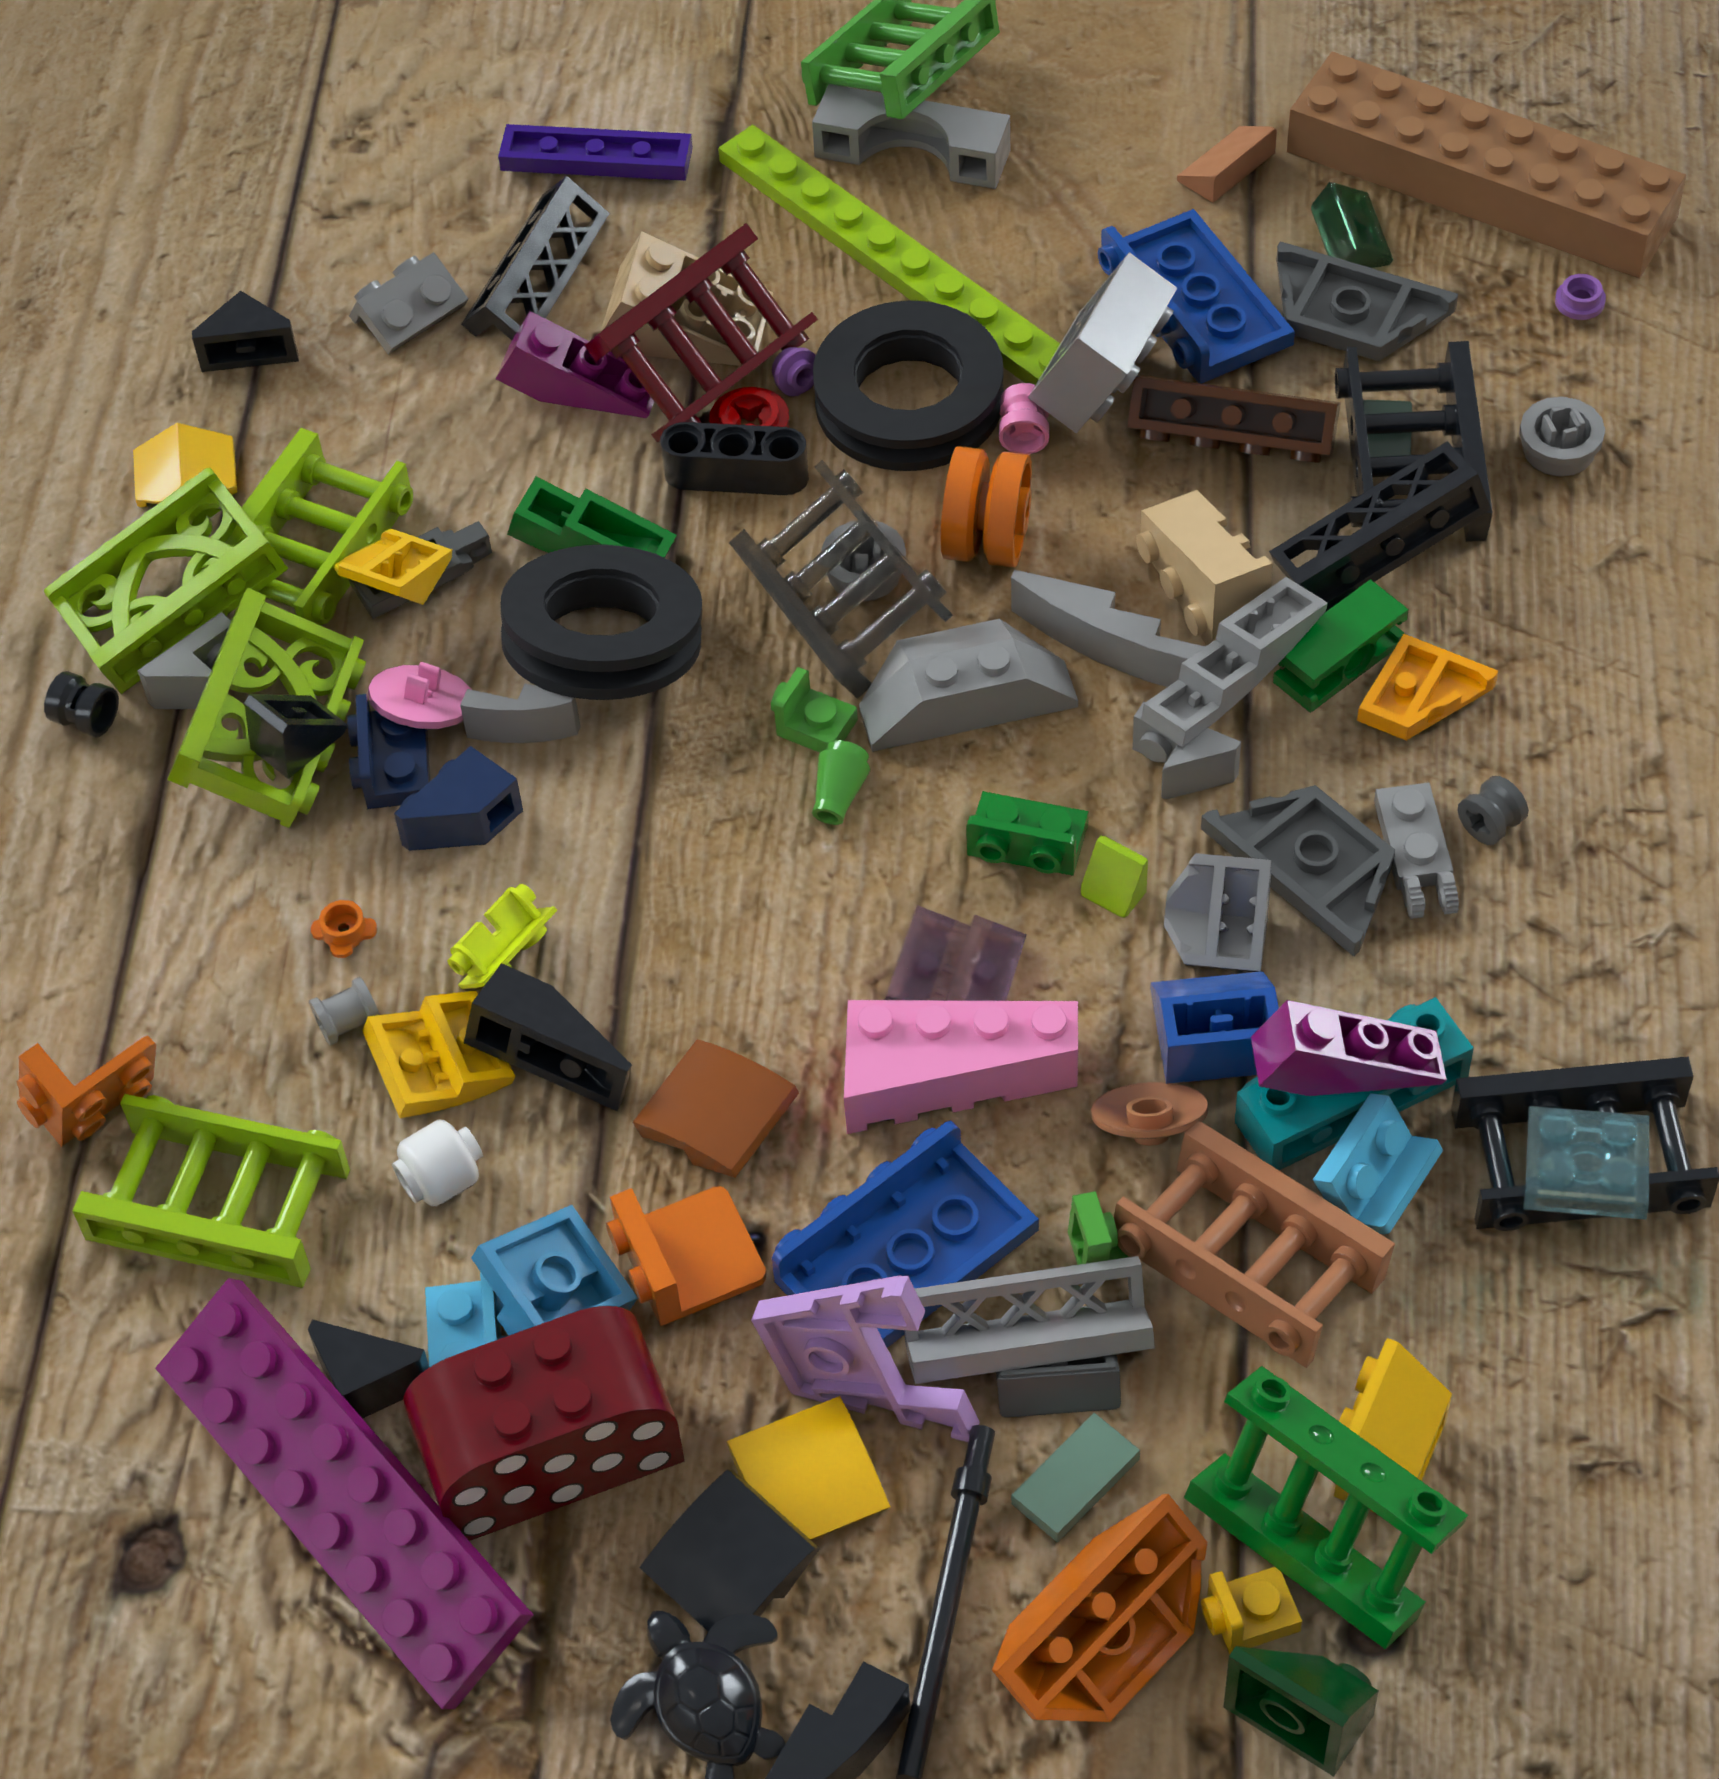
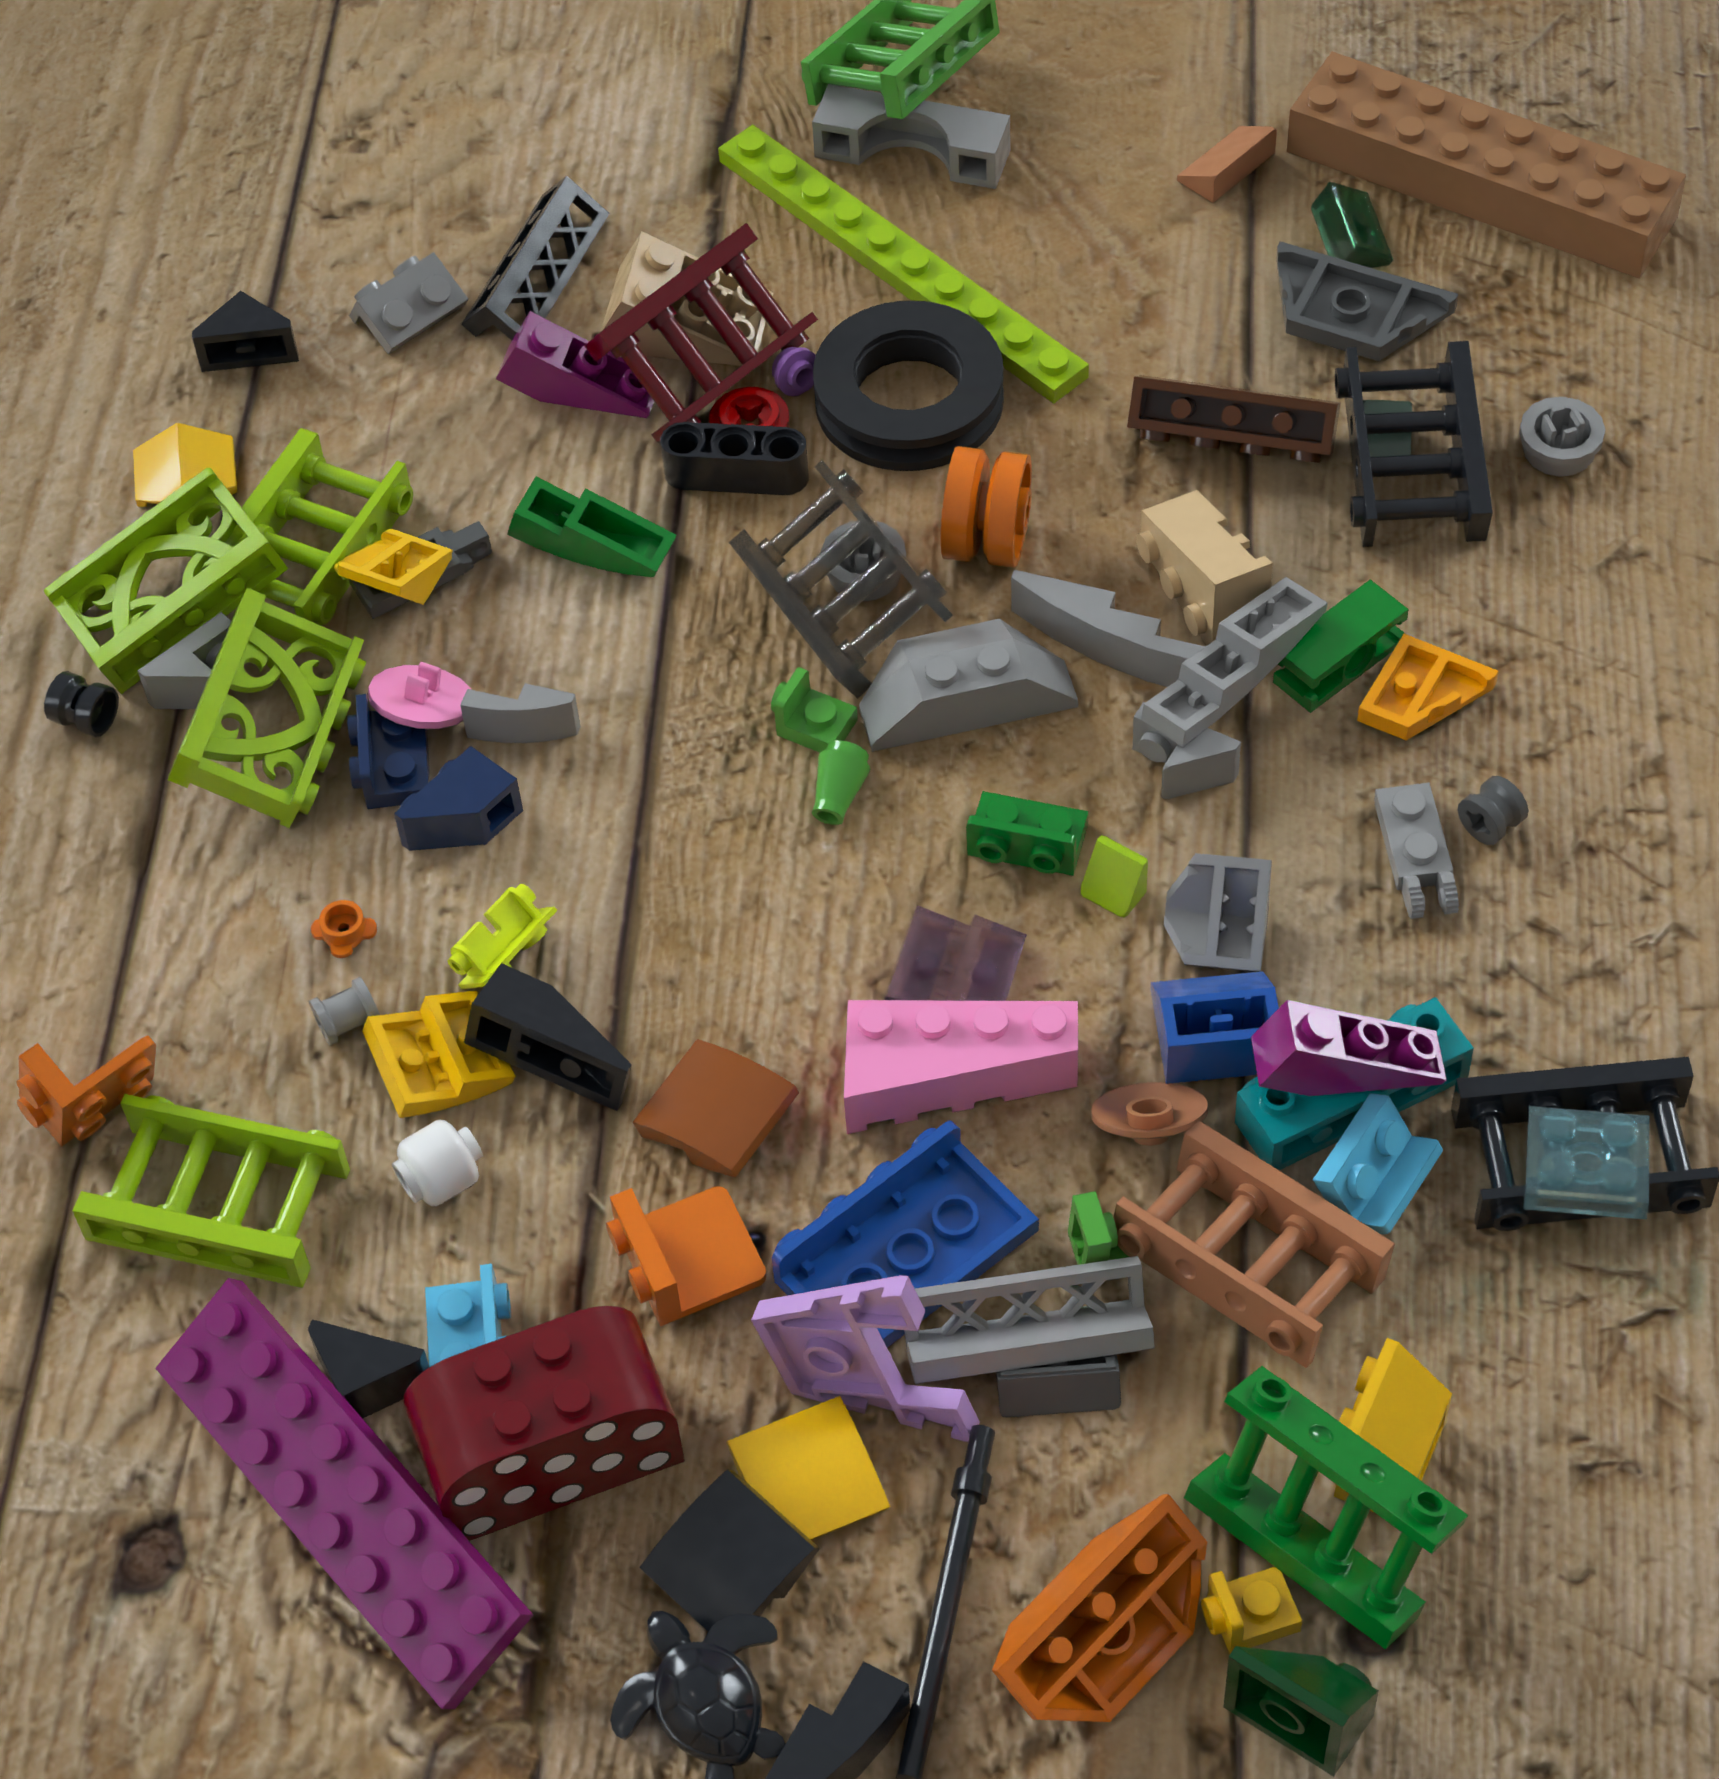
(290, 729): black slope -> none
(550, 1271): dark azure plate -> none
(595, 152): dark purple plate -> none
(601, 664): black tyre -> none
(1023, 422): bright pink wheel -> none
(1075, 1477): sand green tile -> none
(1105, 344): light grey brick -> none
(1218, 309): blue bracket -> none
(1319, 856): dark grey wing -> none
(1387, 534): black fence -> none
(1580, 297): medium lavender plate -> none

